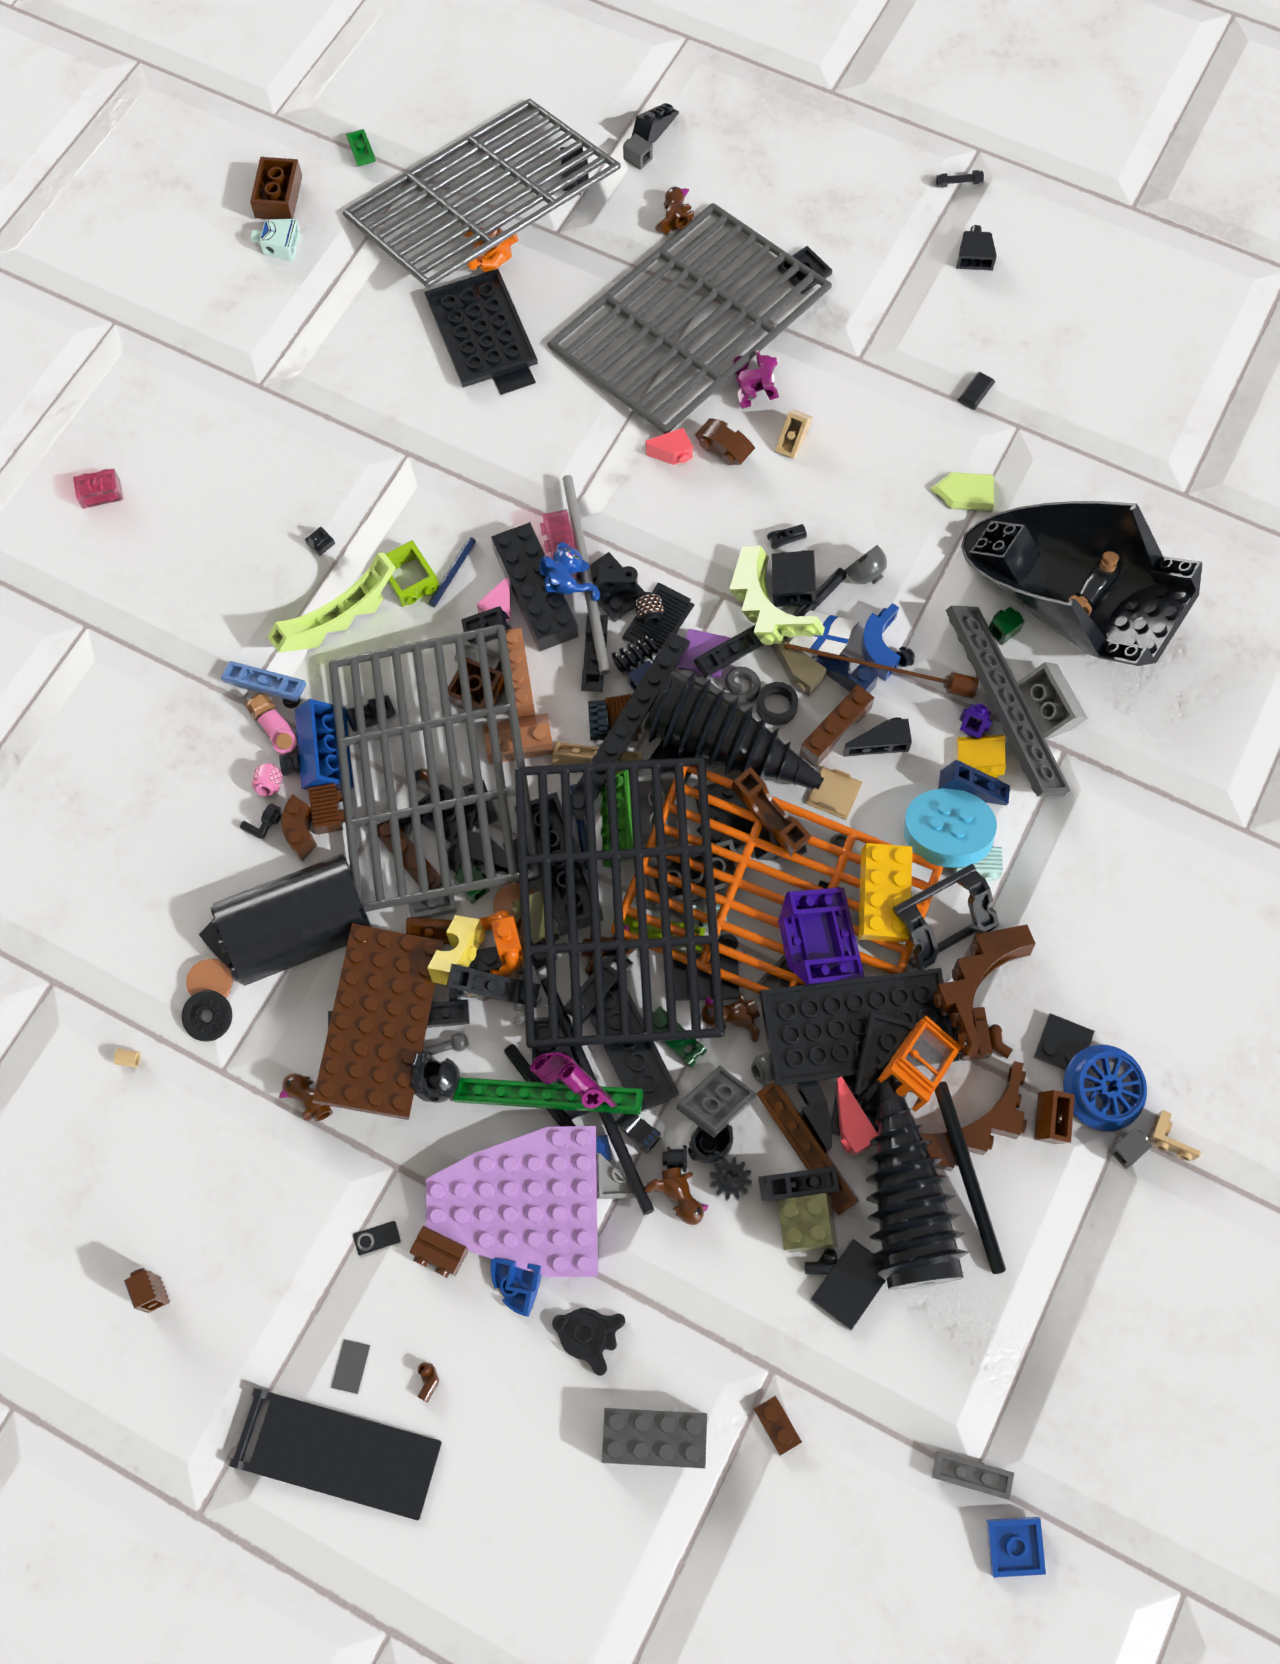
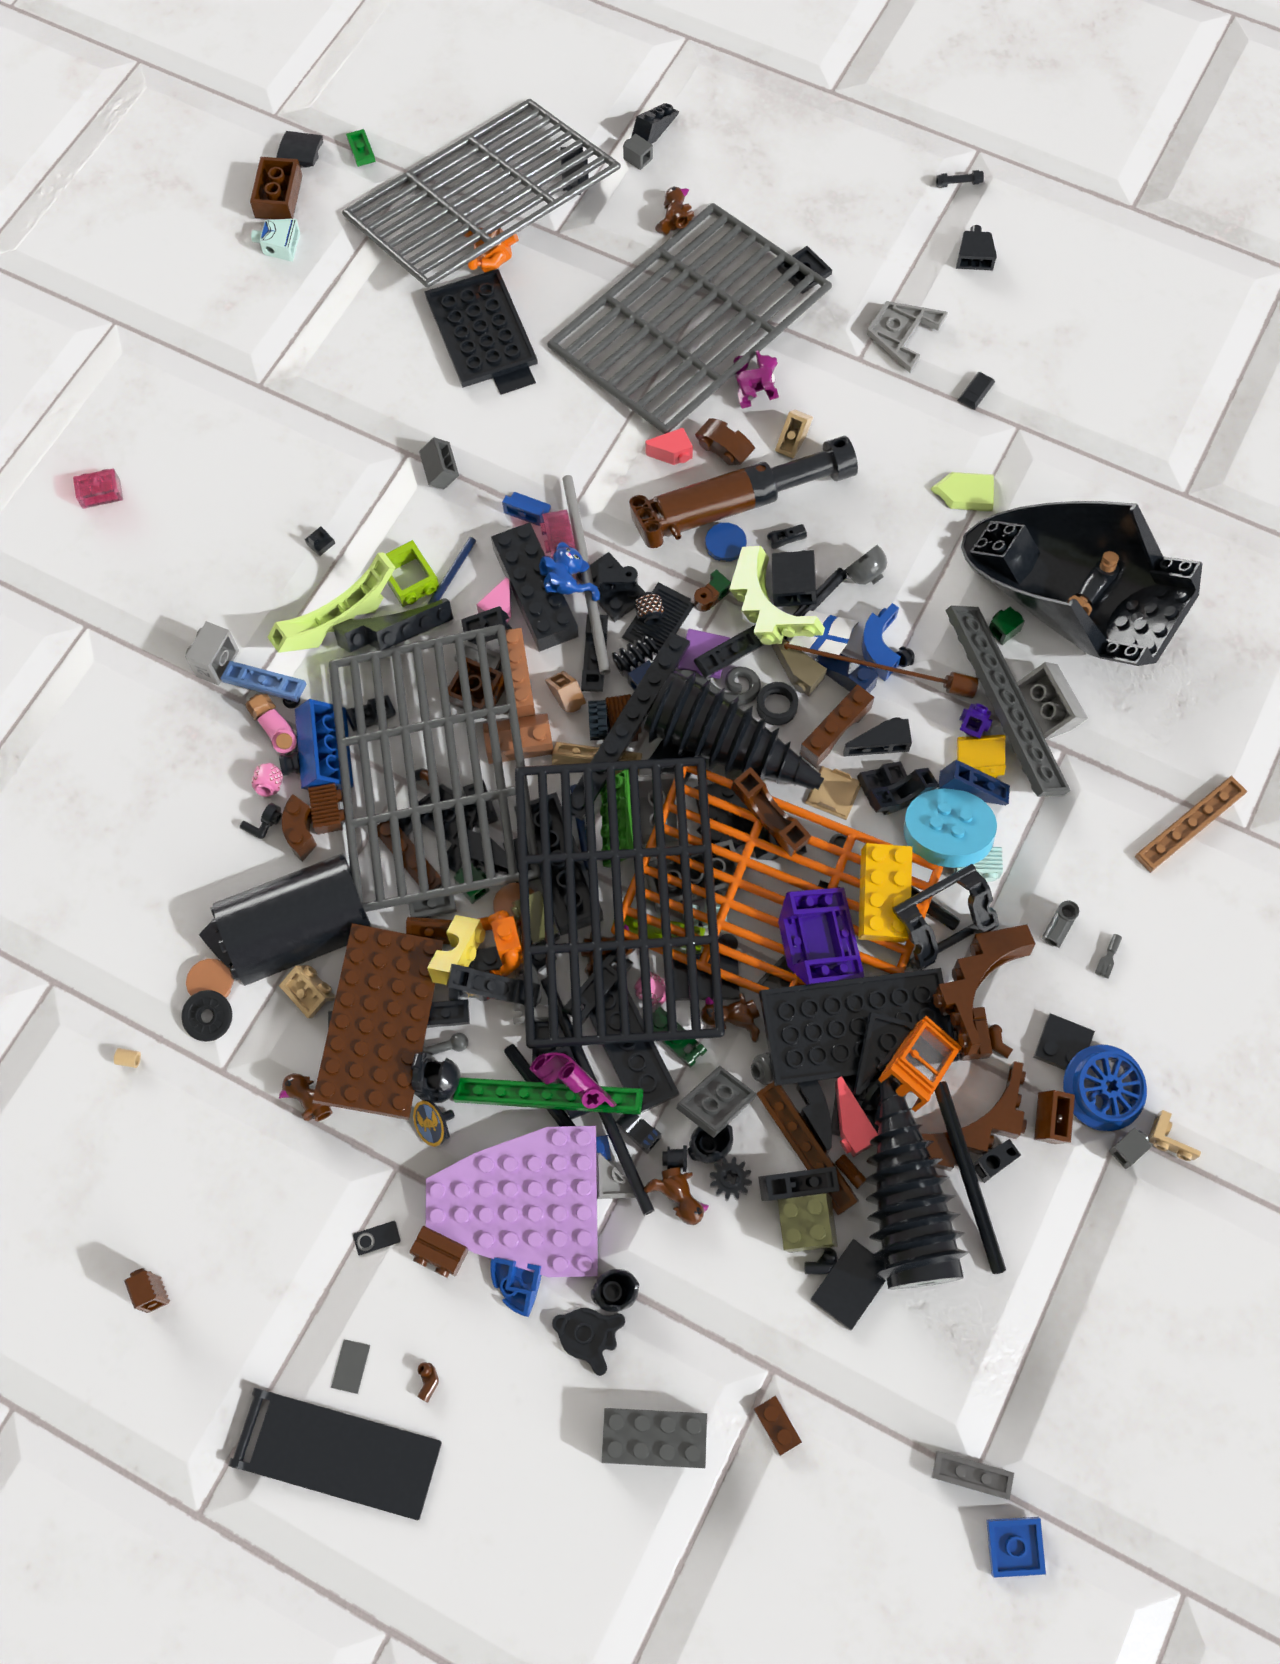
(211, 652): none -> light grey brick
(301, 147): none -> black slope
(306, 990): none -> tan bracket
(392, 629): none -> black arch
(431, 1122): none -> shield
(439, 463): none -> dark grey brick
(525, 508): none -> blue panel
(566, 691): none -> medium nougat slope
(615, 1290): none -> black hair
(657, 989): none -> bright pink head
(713, 592): none -> leg
(725, 541): none -> blue tile
(736, 492): none -> reddish brown piece
(850, 1171): none -> reddish brown piece
(882, 777): none -> black slope
(896, 325): none -> light grey wing
(902, 793): none -> black arch
(940, 913): none -> black axle
(996, 1160): none -> black leg
(1060, 925): none -> dark grey piece
(1106, 963): none -> dark grey piece
(1190, 824): none -> medium nougat tile

